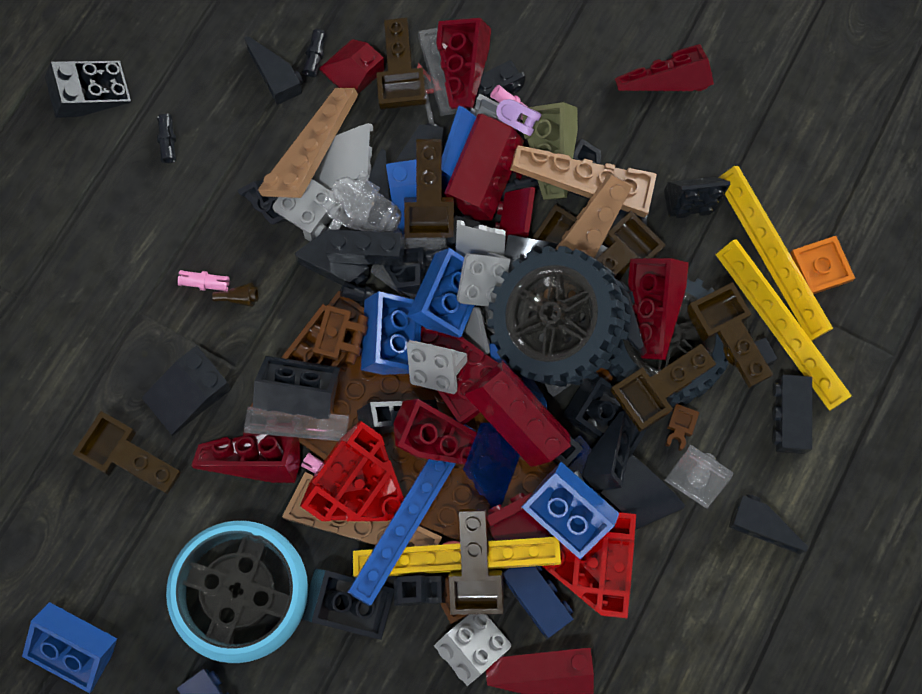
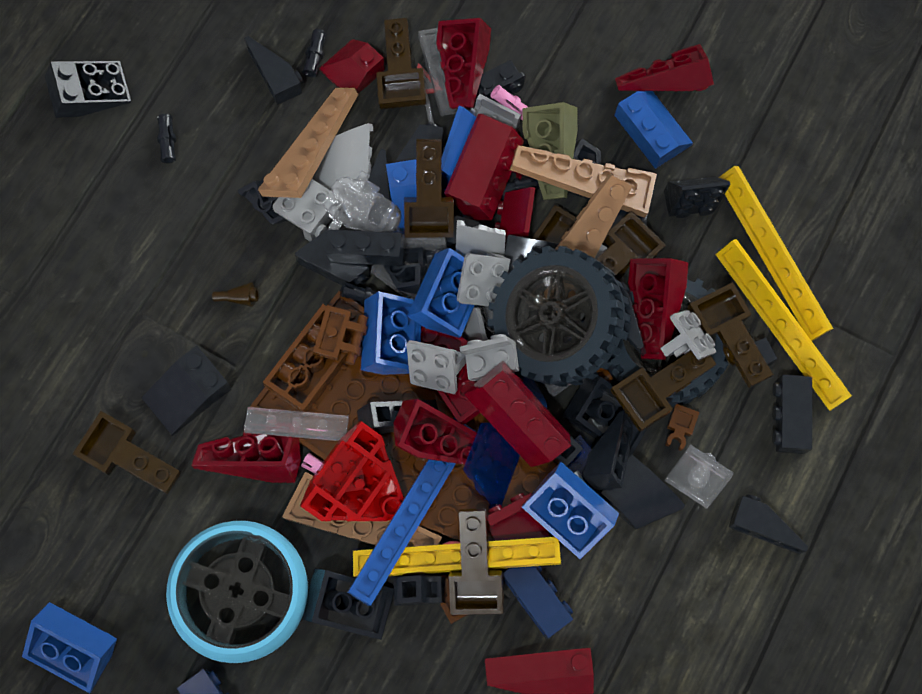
(203, 280): bright pink pin -> none
(295, 387): black slope -> none
(472, 646): light grey bracket -> none
(486, 355): none -> light grey bracket
(510, 112): lavender plate -> none
(604, 572): red wedge -> none
(652, 127): none -> blue slope
(690, 337): none -> light grey bracket
(823, 264): orange plate -> none

